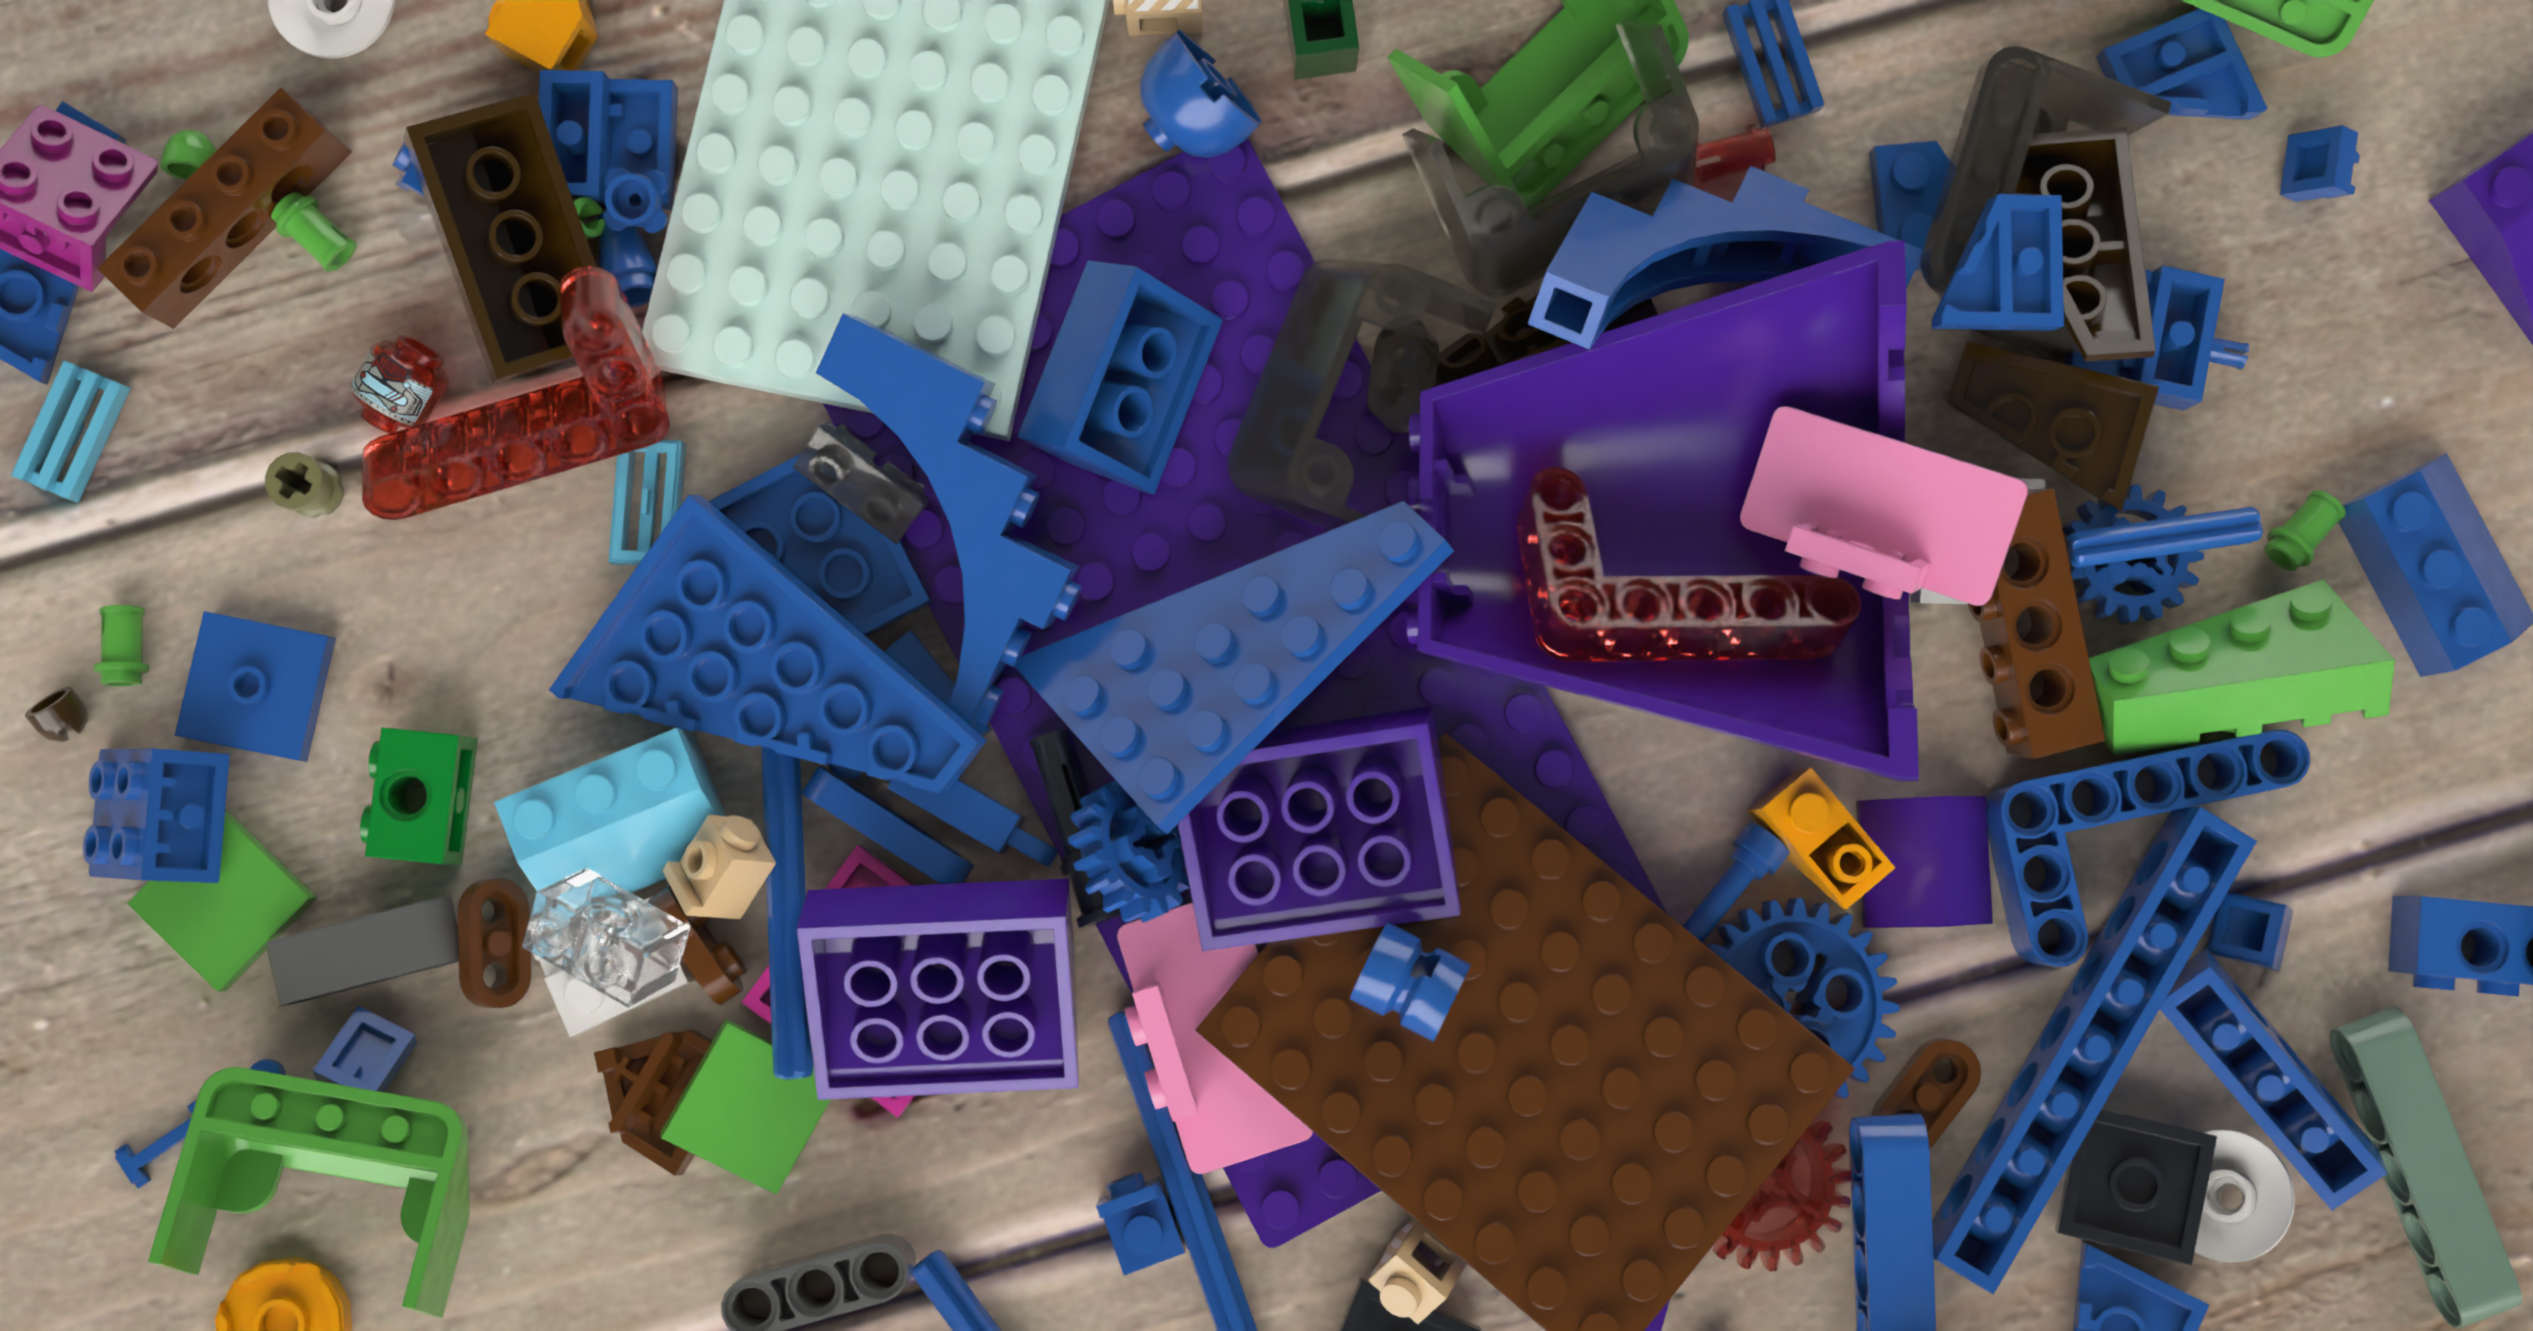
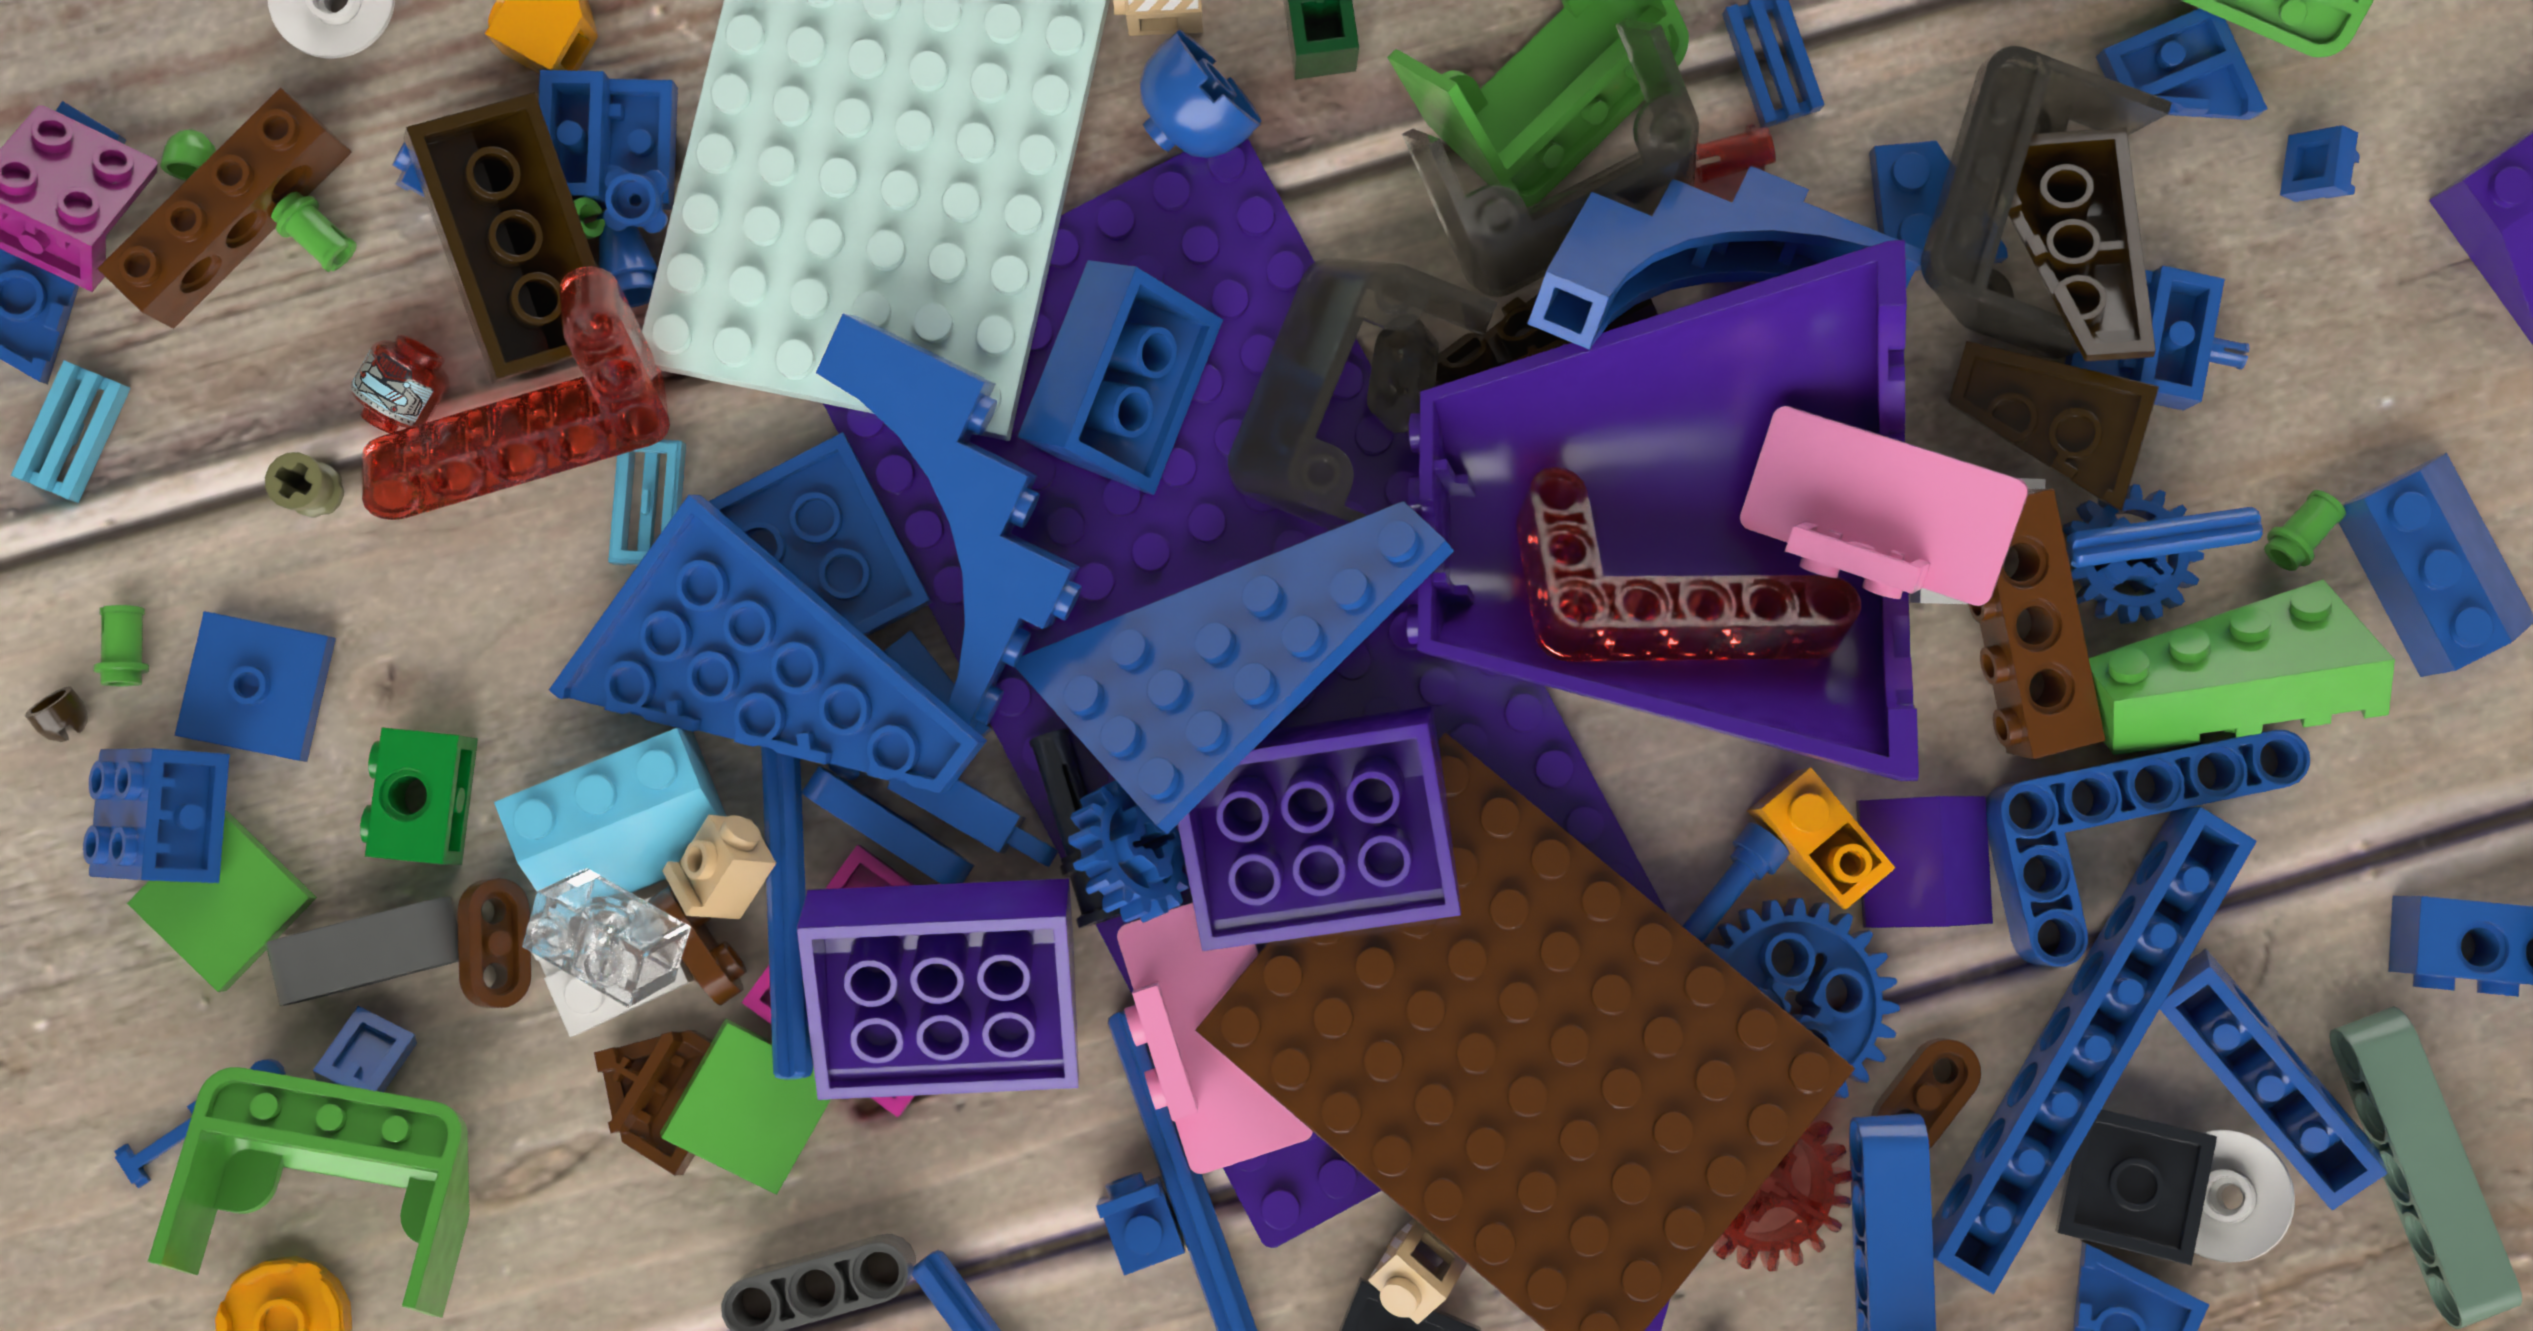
(846, 472): clear smoke hinge -> none
(1410, 981): blue wheel -> none
(2009, 269): blue wing -> none
(2250, 931): blue slope -> none

